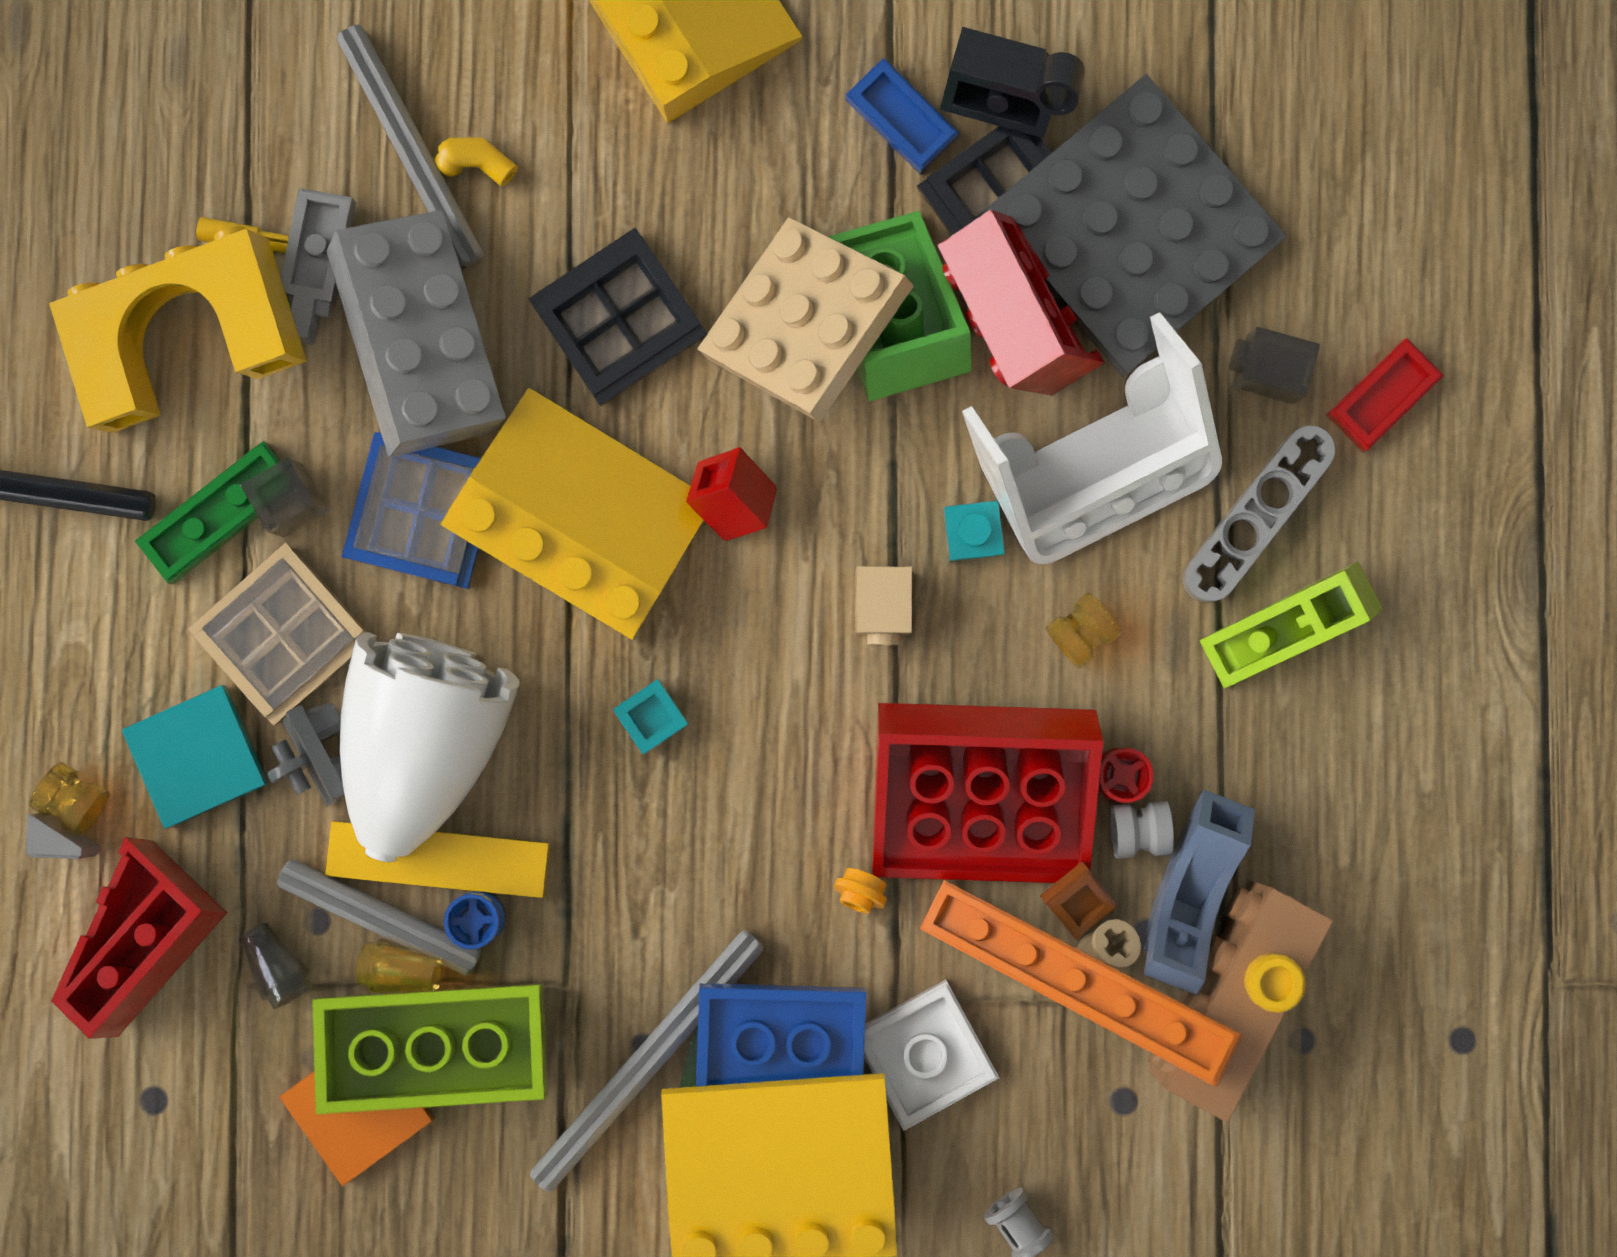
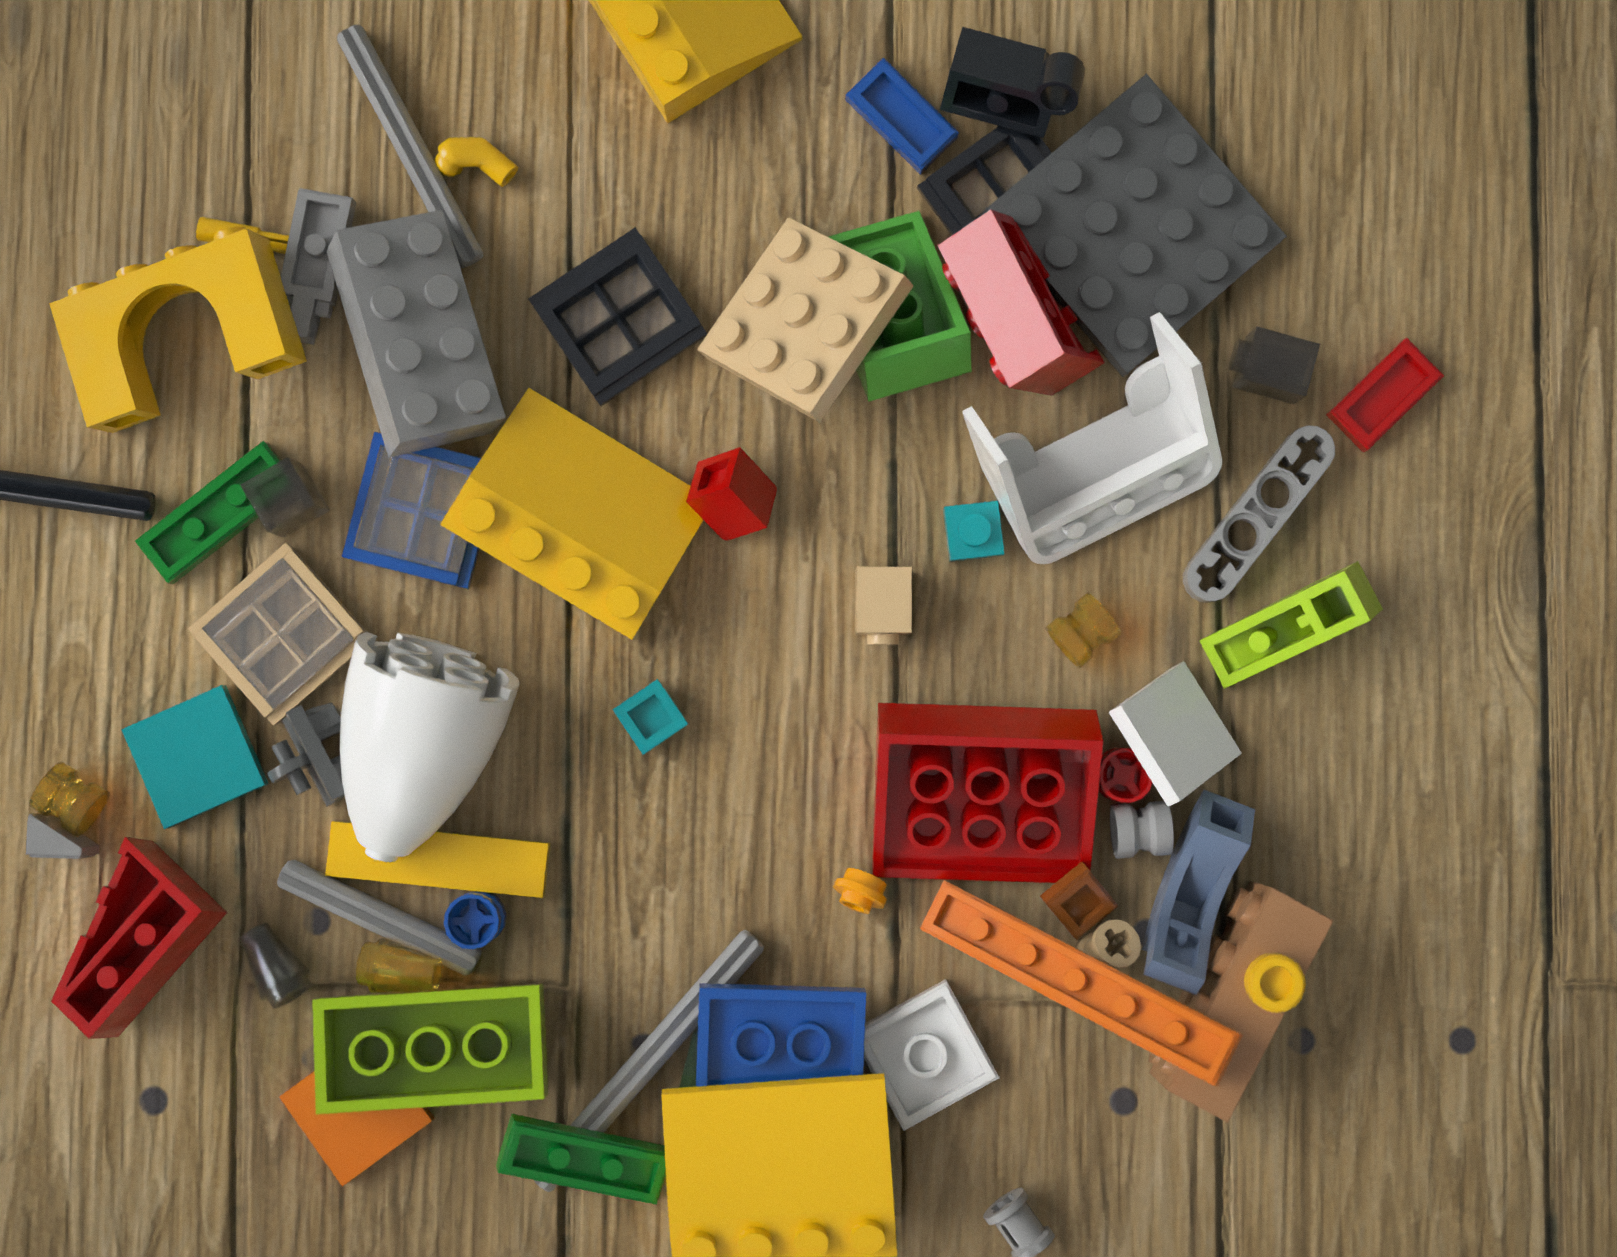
(582, 1159): none -> green tile
(1175, 733): none -> white tile

